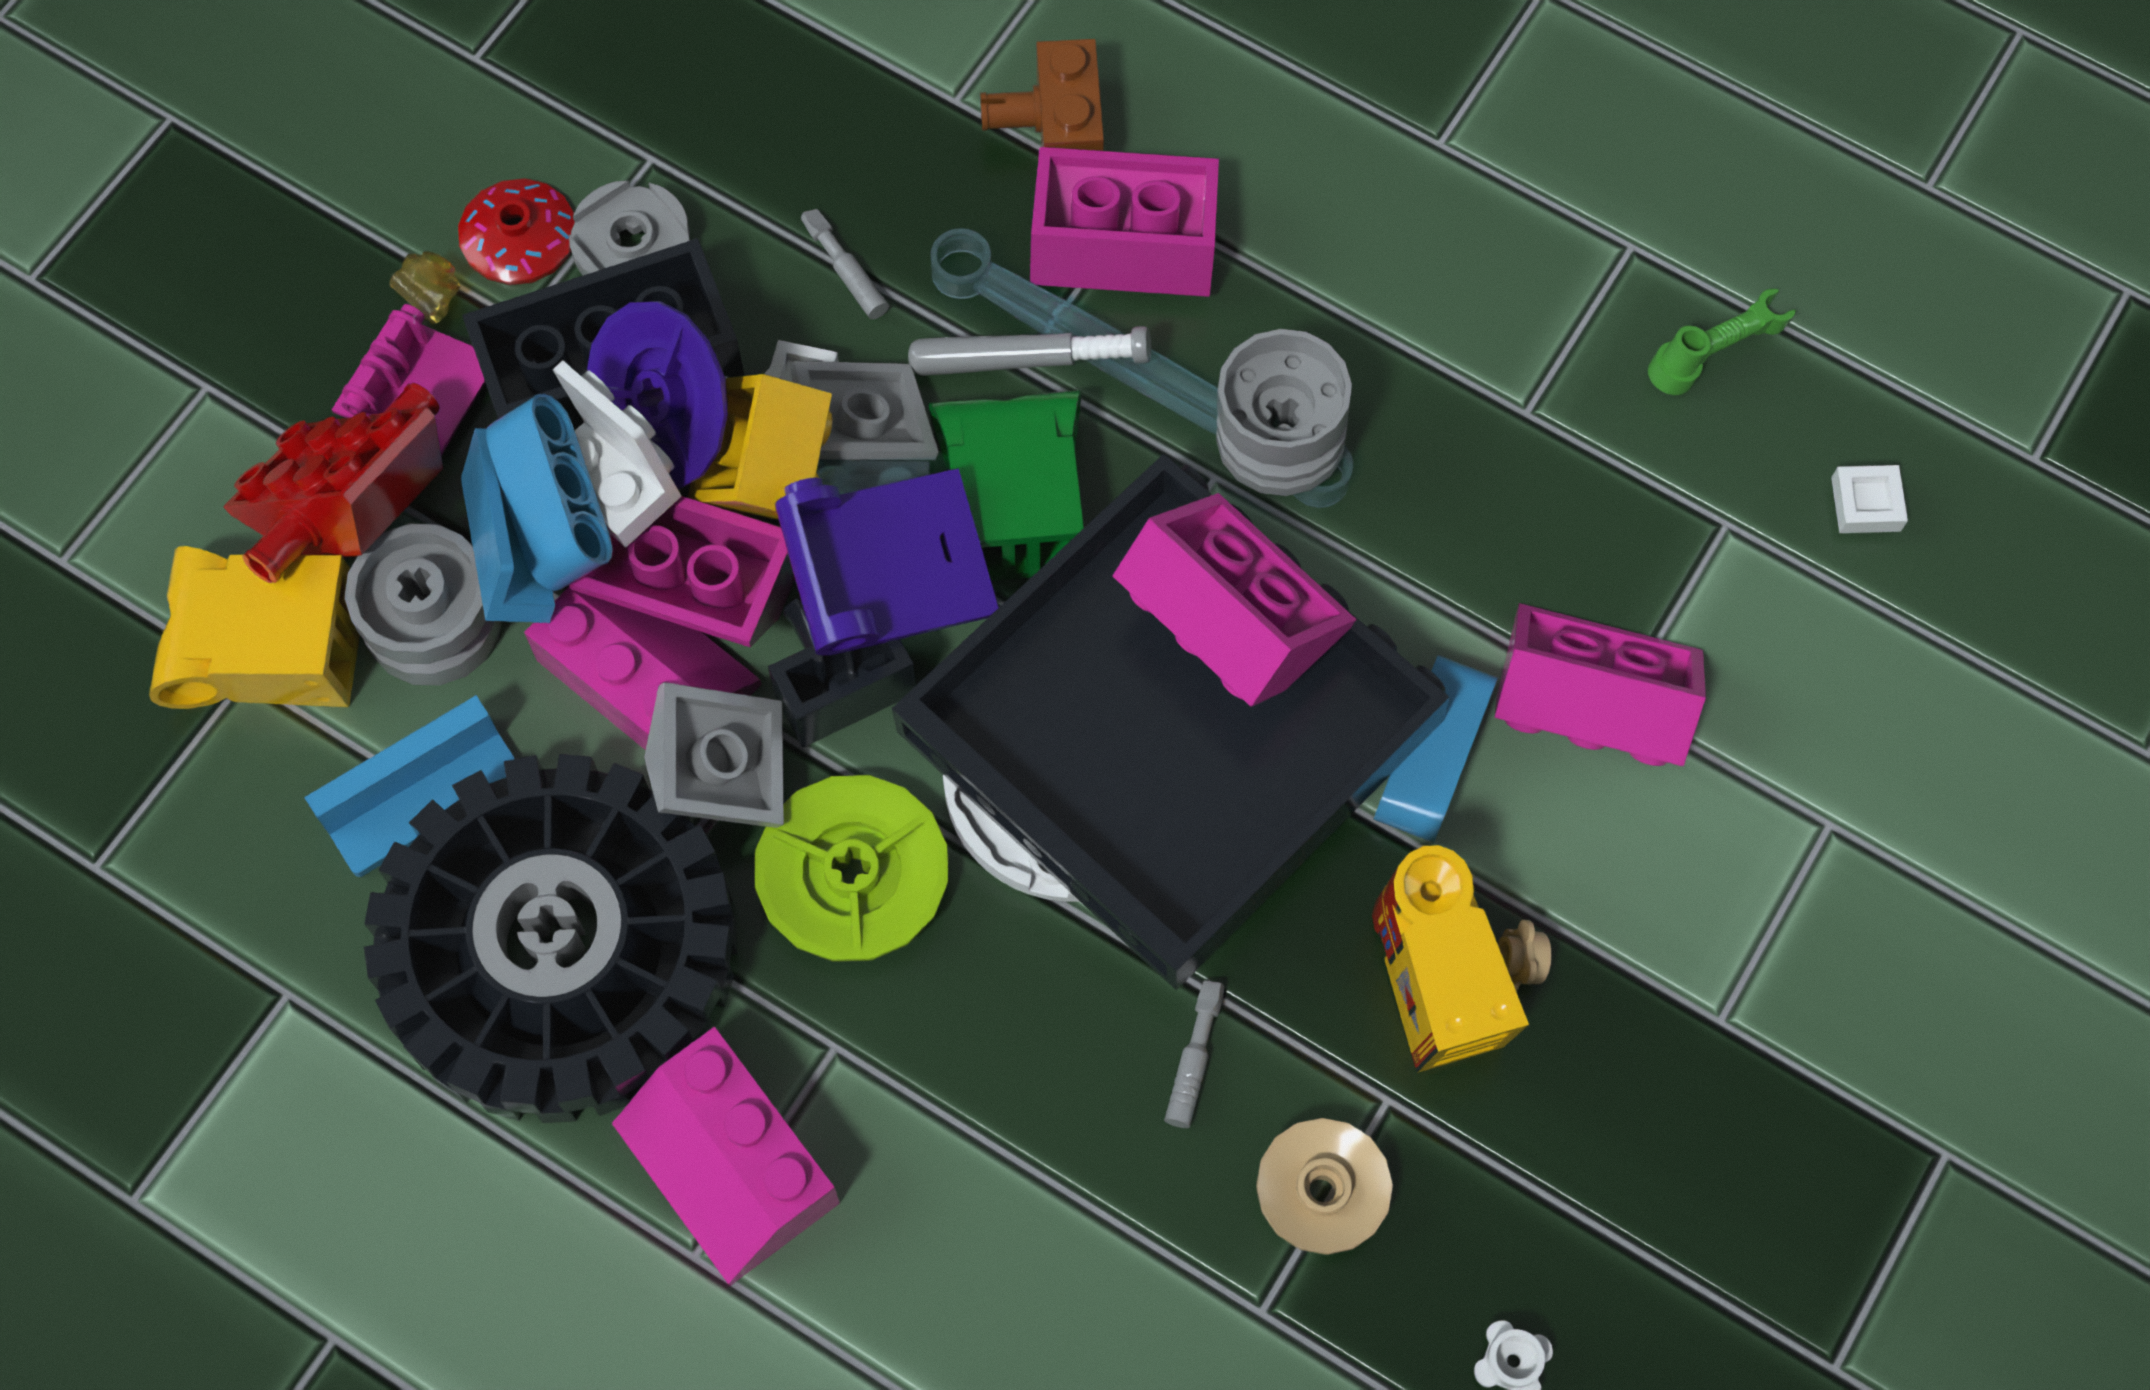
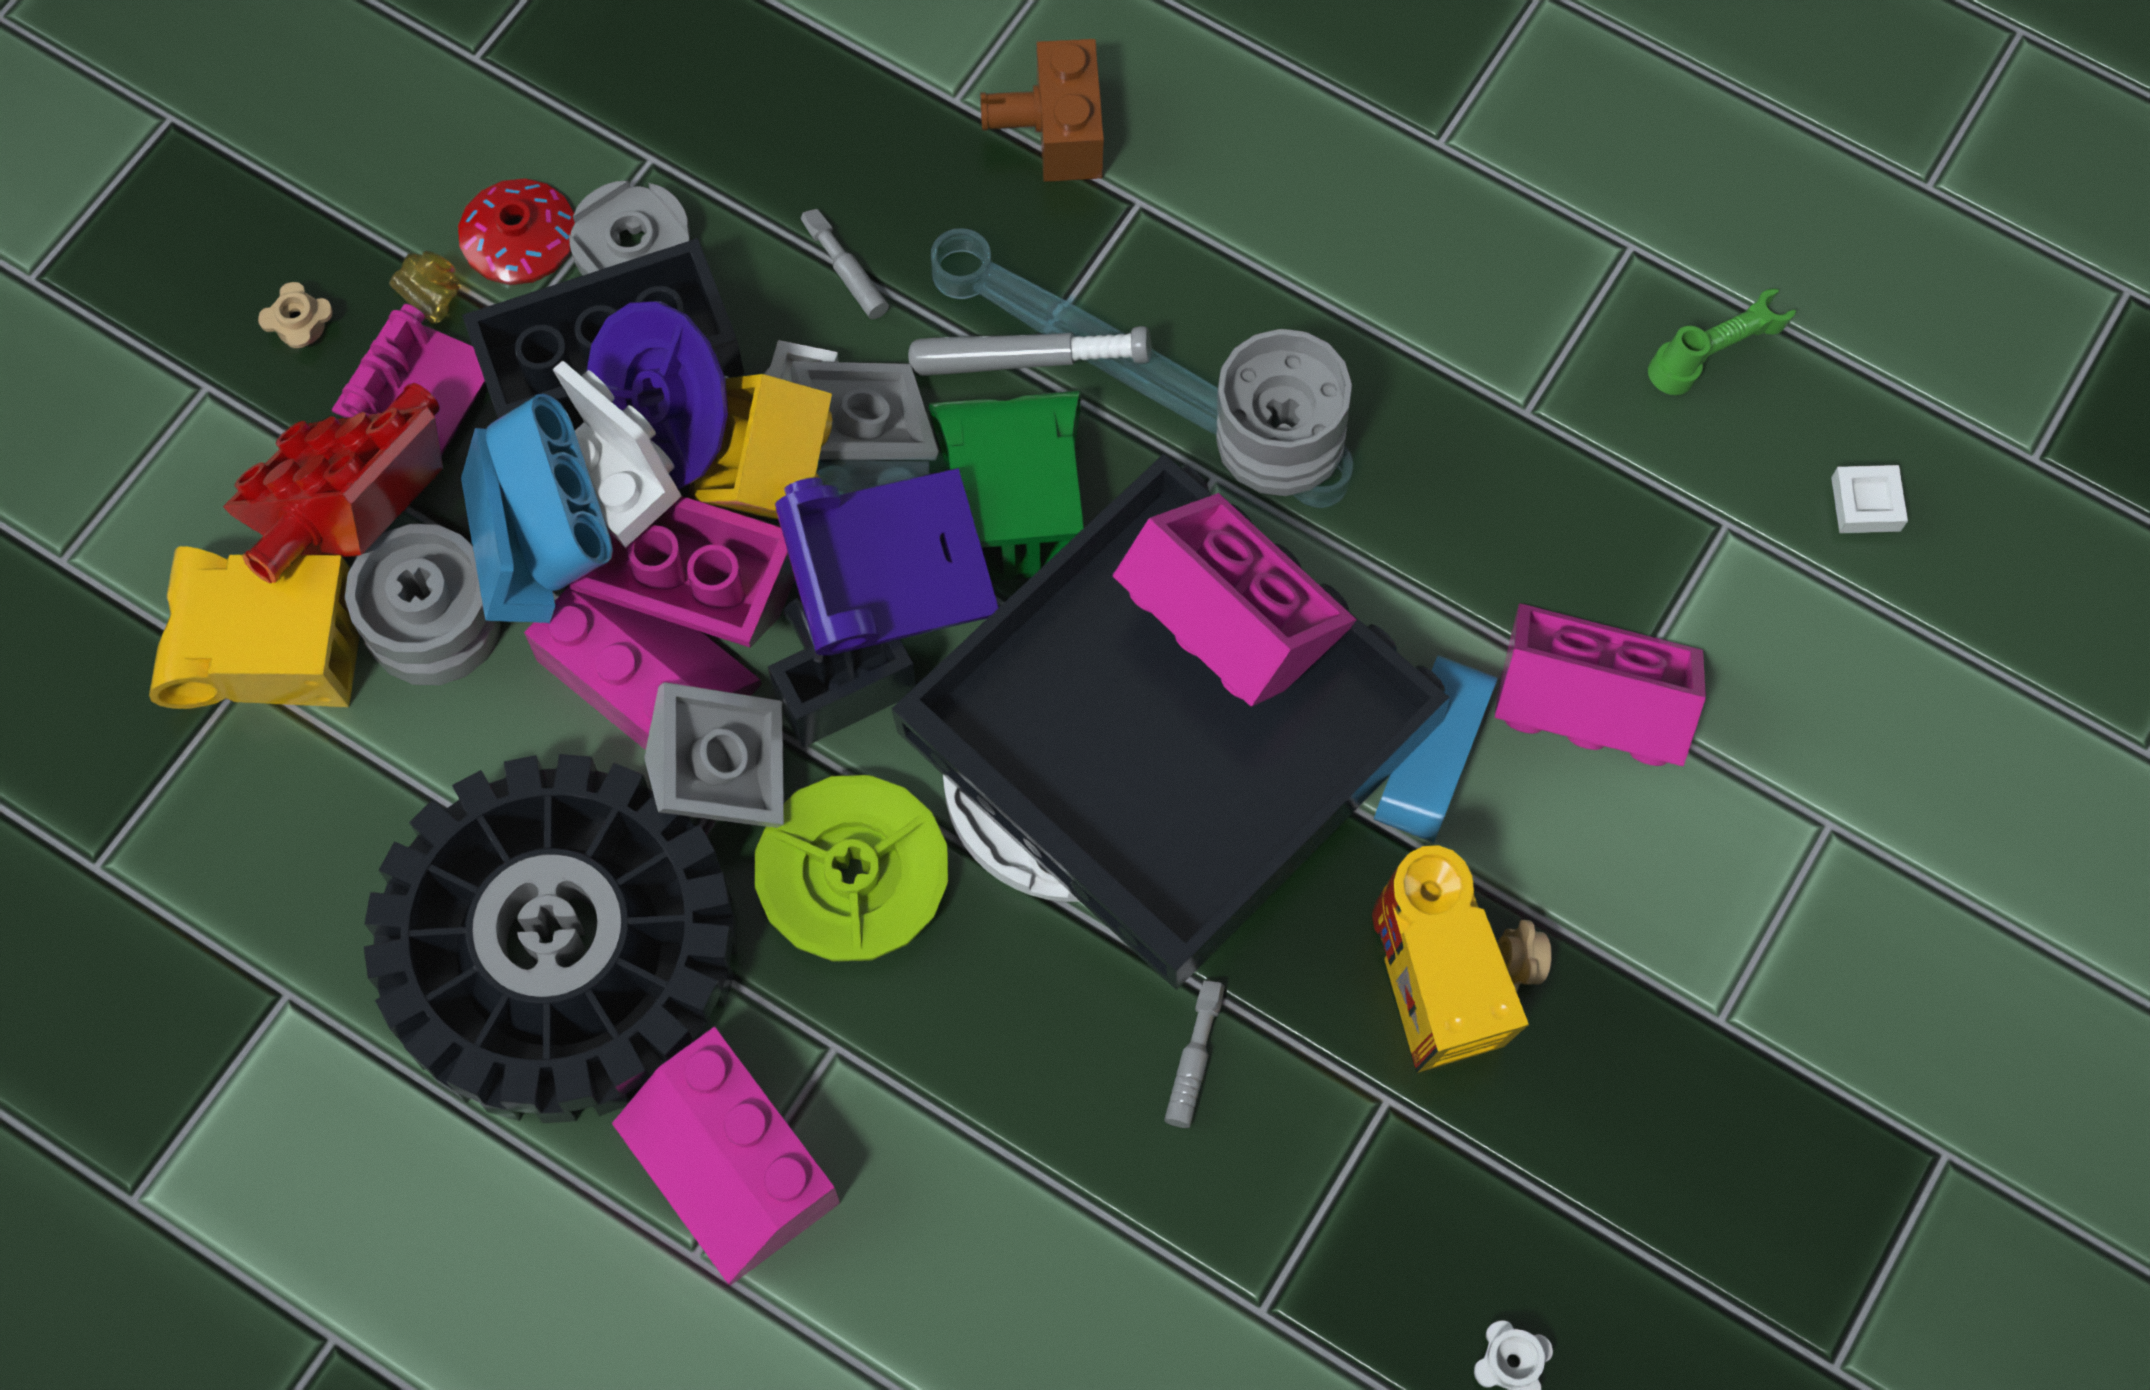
(300, 330): none -> tan plate
(381, 796): dark azure panel -> none
(1124, 221): dark pink slope -> none
(1329, 1153): tan dish -> none

